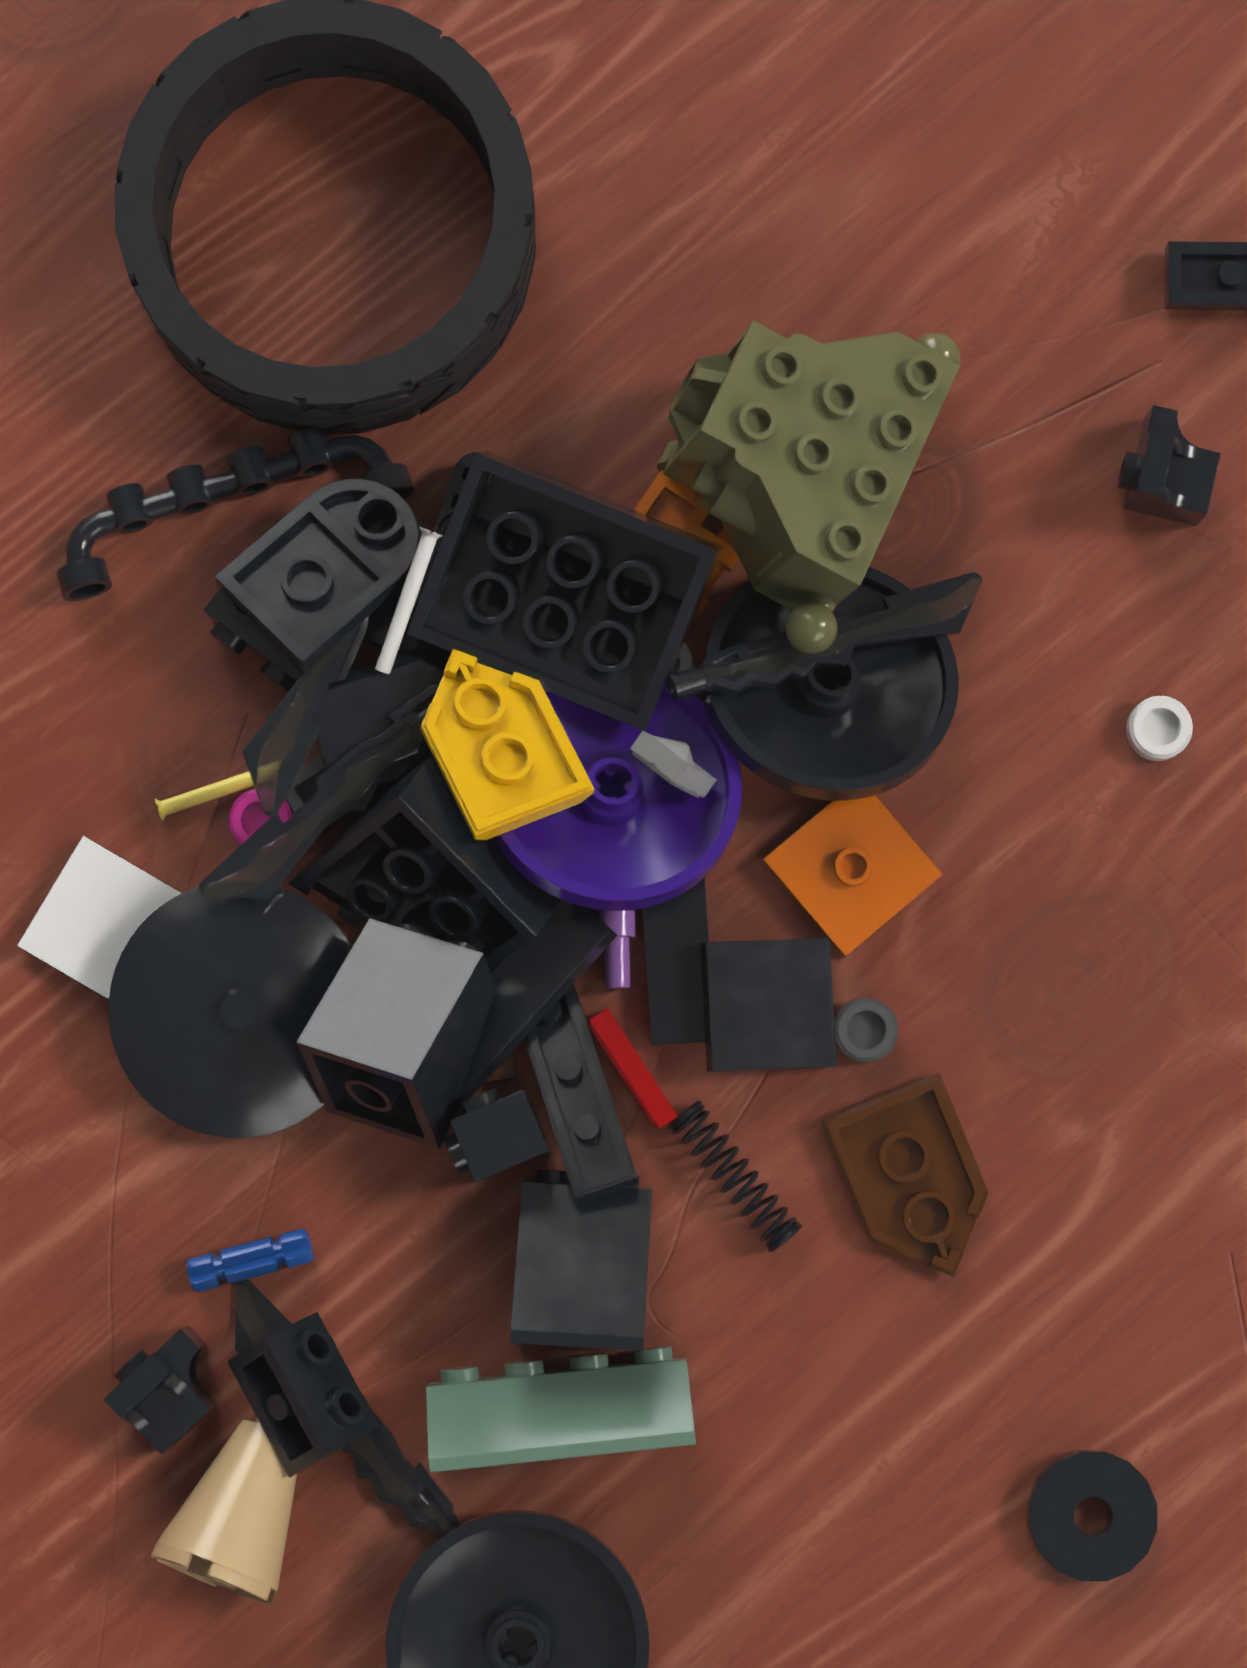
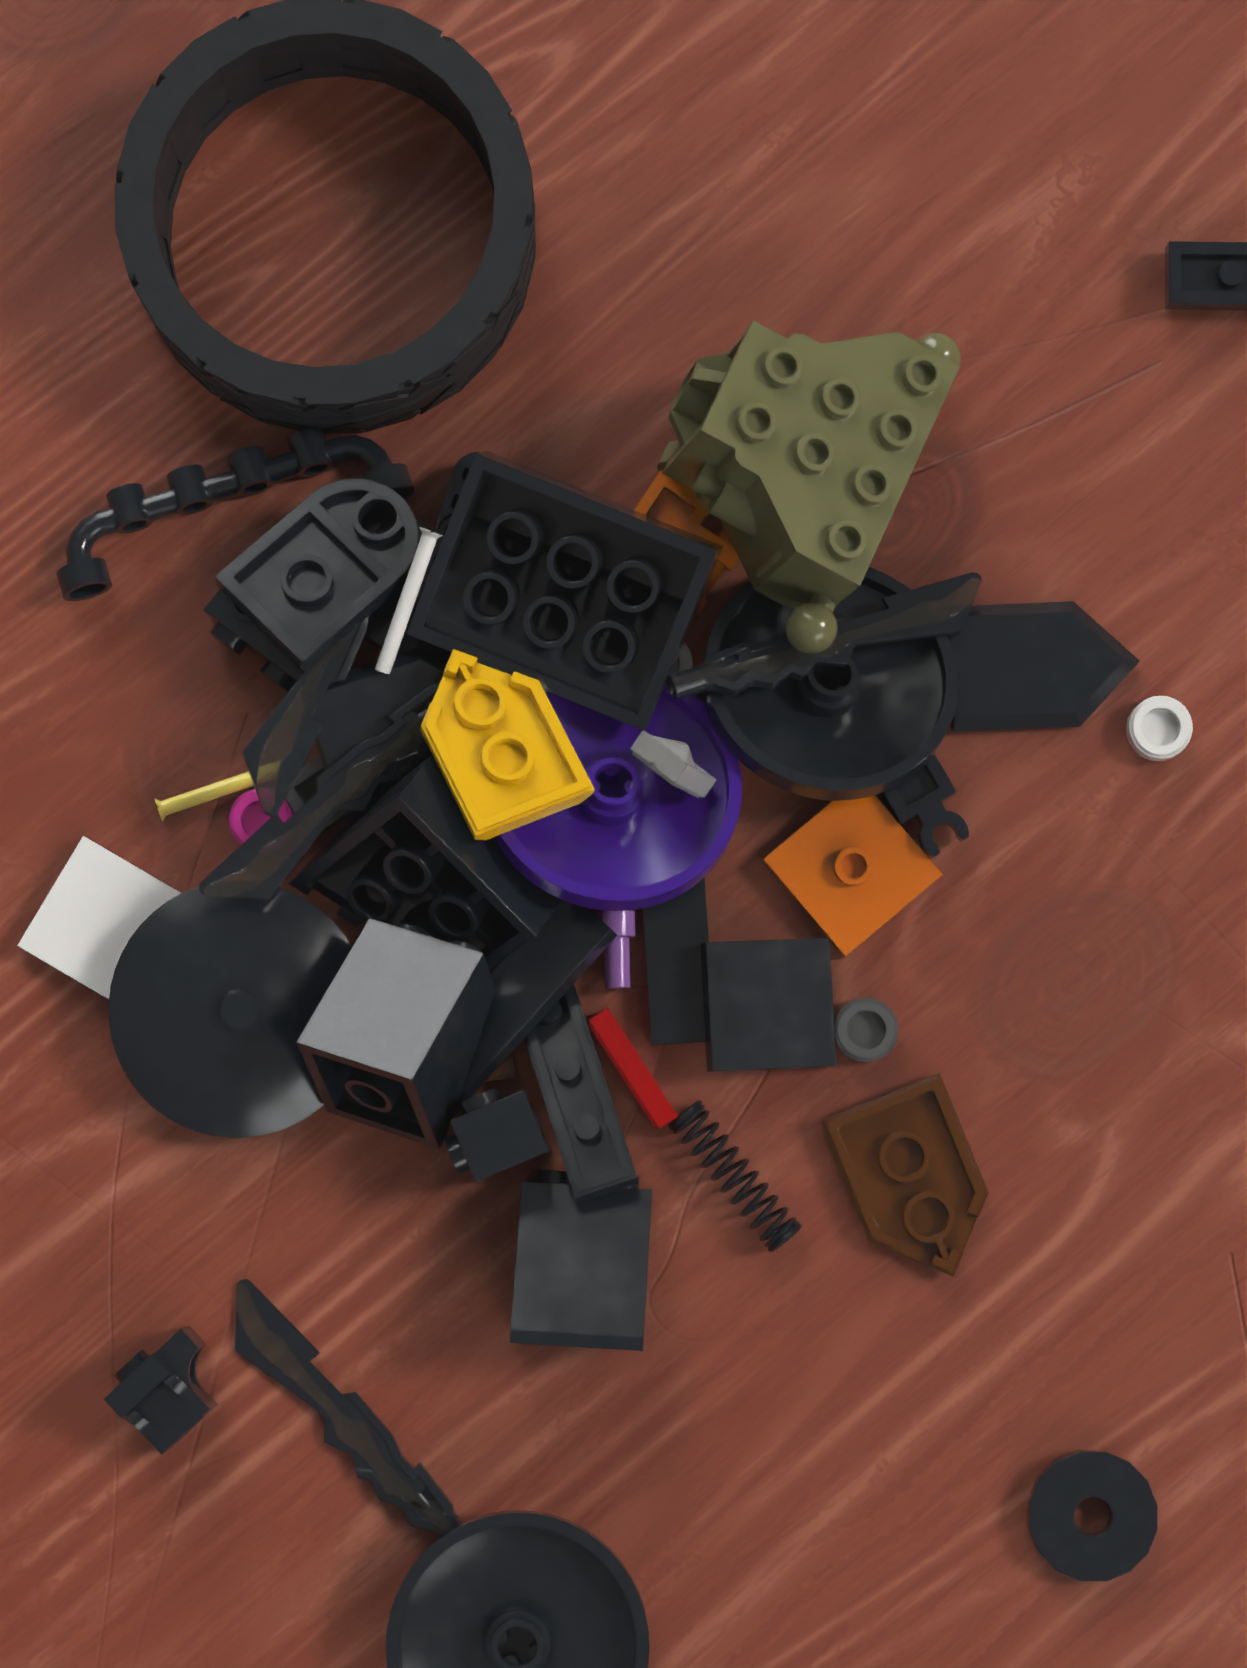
(234, 1519): tan cone -> none
(250, 1260): blue axle -> none
(303, 1394): black brick -> none
(559, 1411): sand green slope -> none
(923, 798): none -> black plate
(1033, 667): none -> black tile
(1168, 472): black brick -> none

